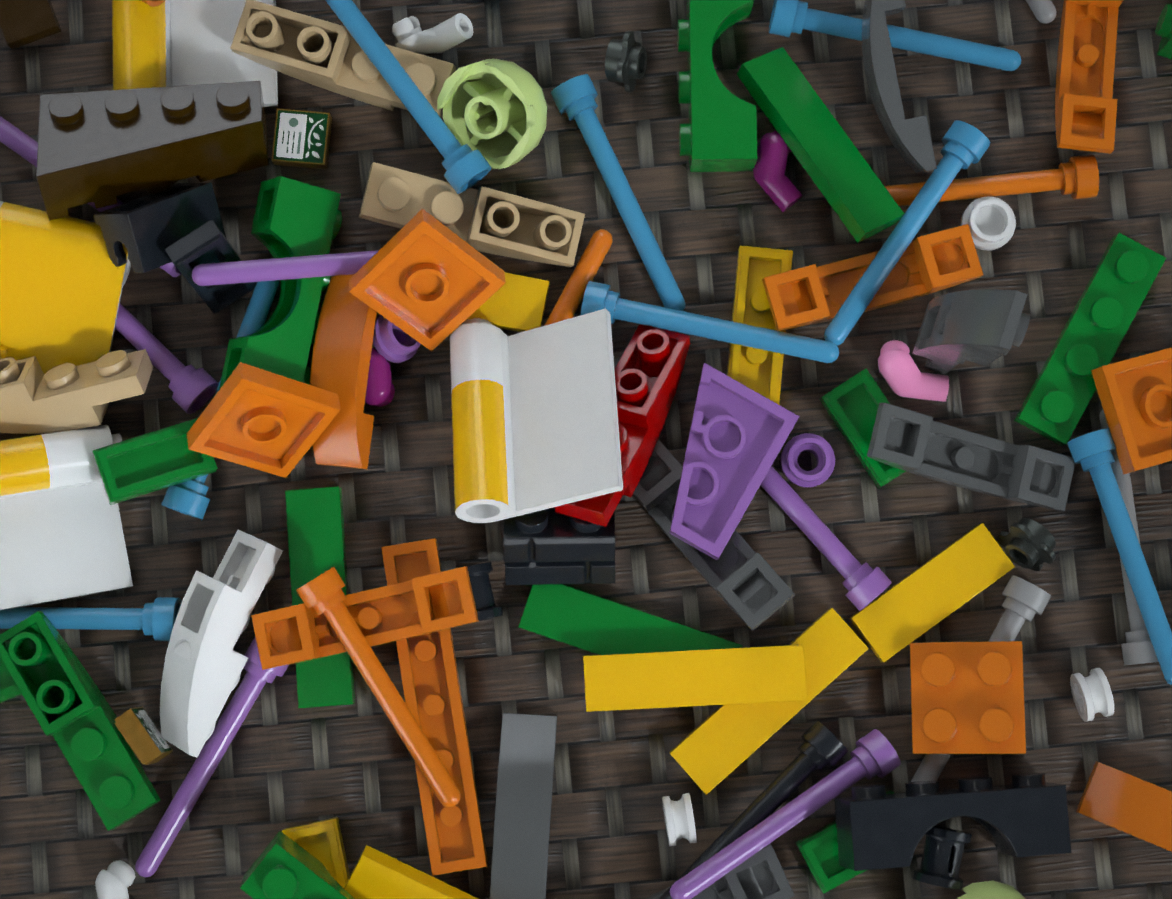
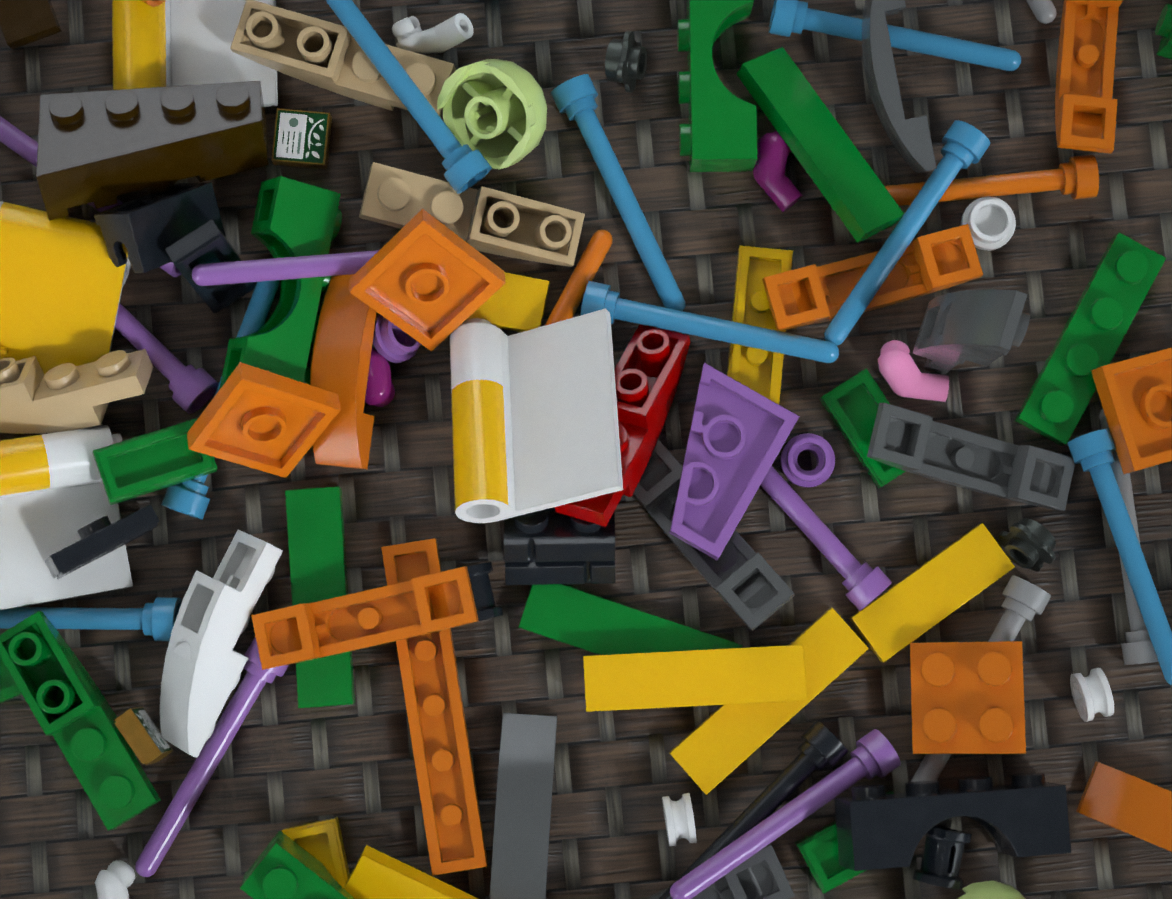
(100, 539): none -> black plate
(327, 597): orange piece -> none

